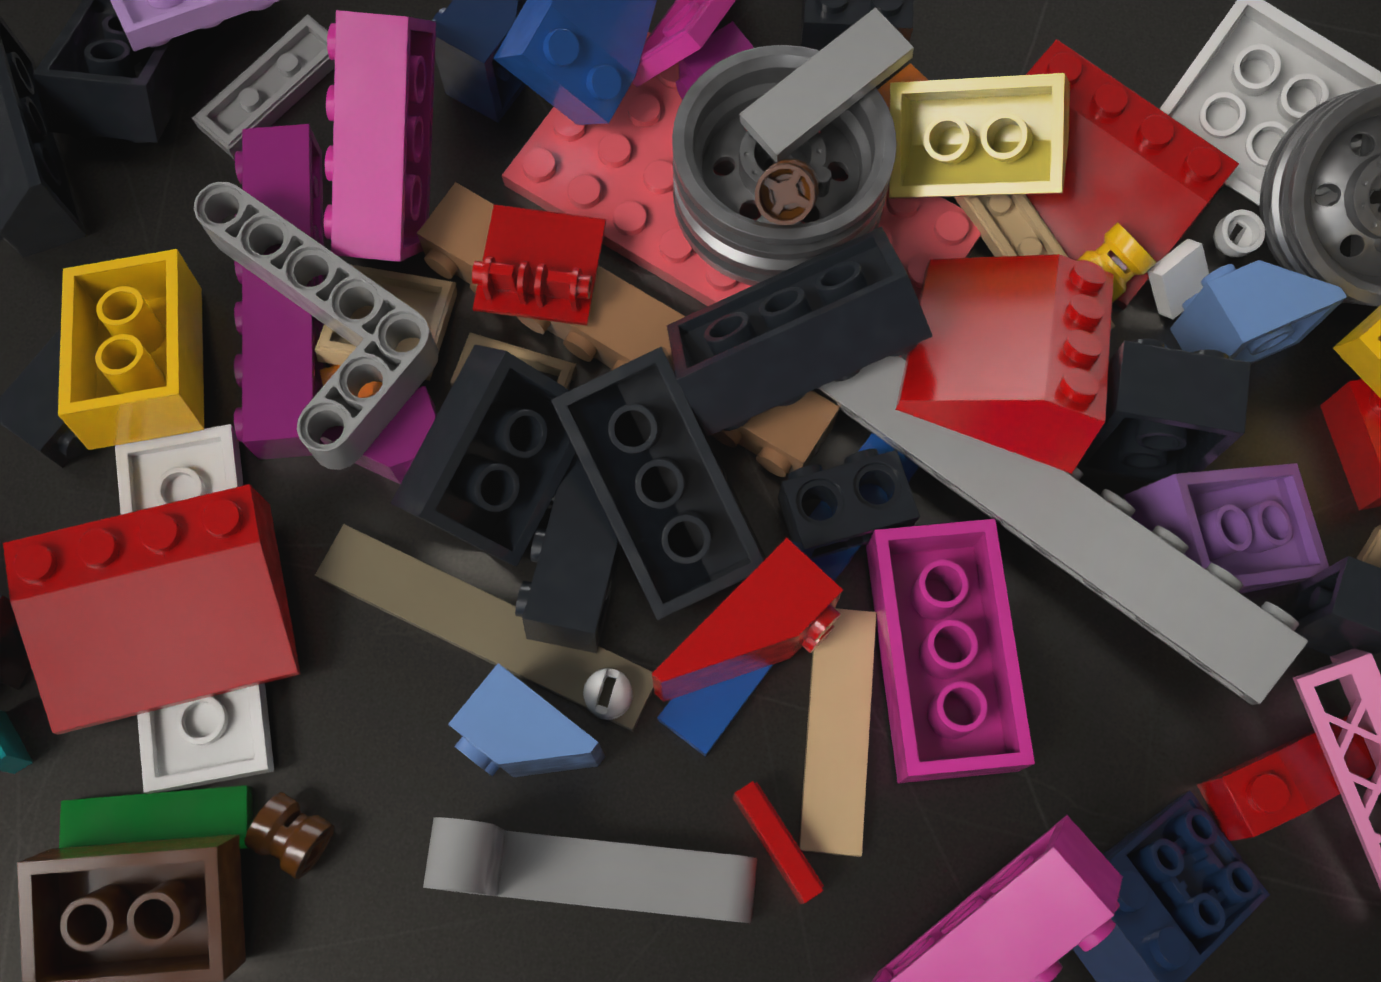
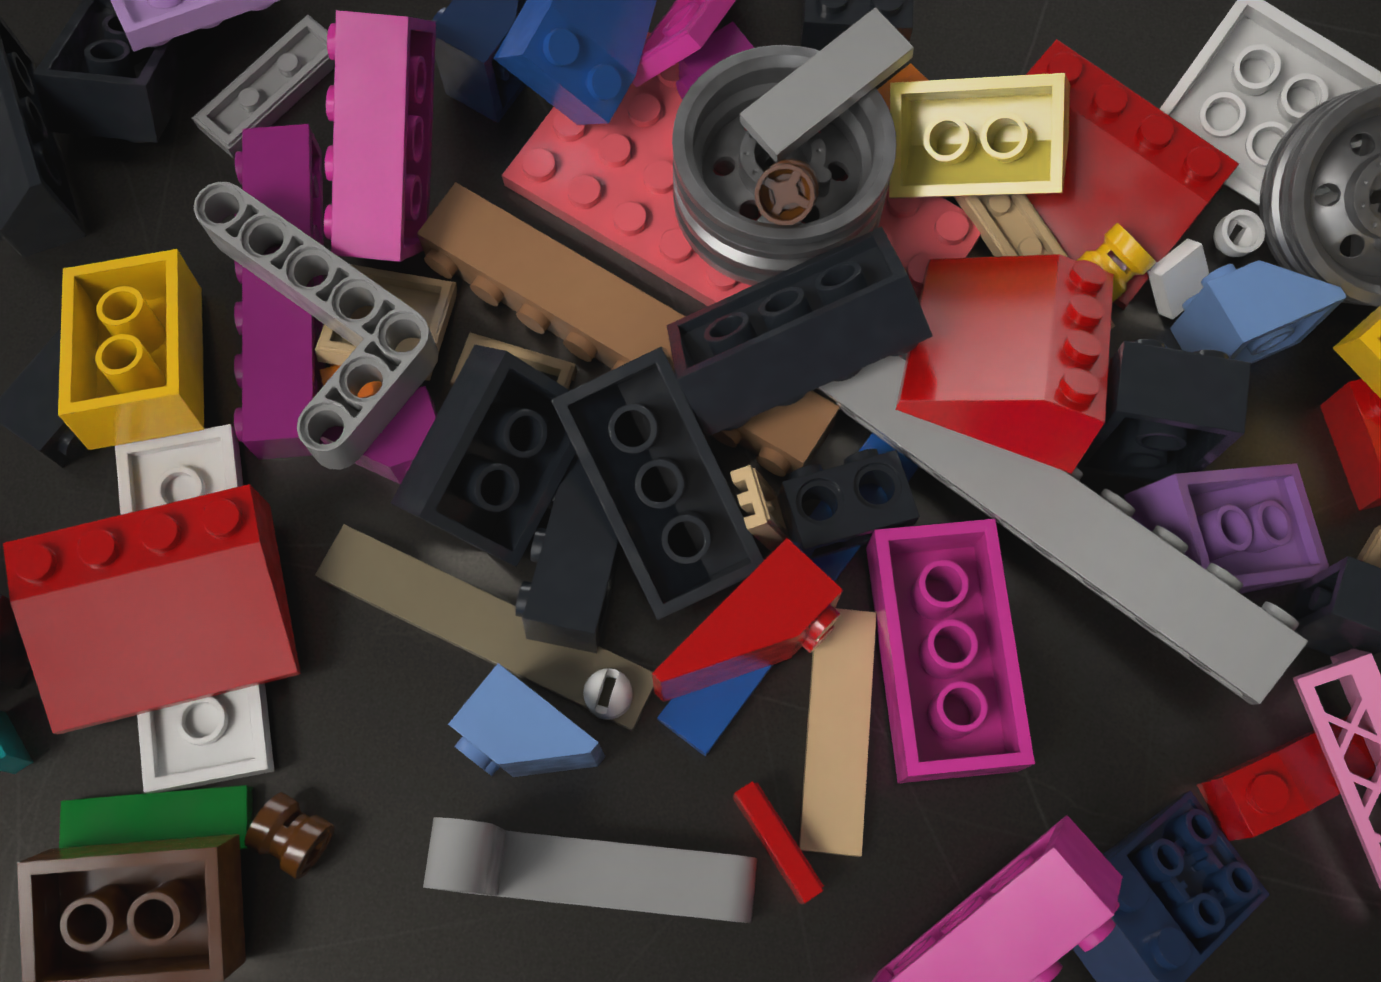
(539, 265): red hinge -> none
(762, 506): none -> tan tile

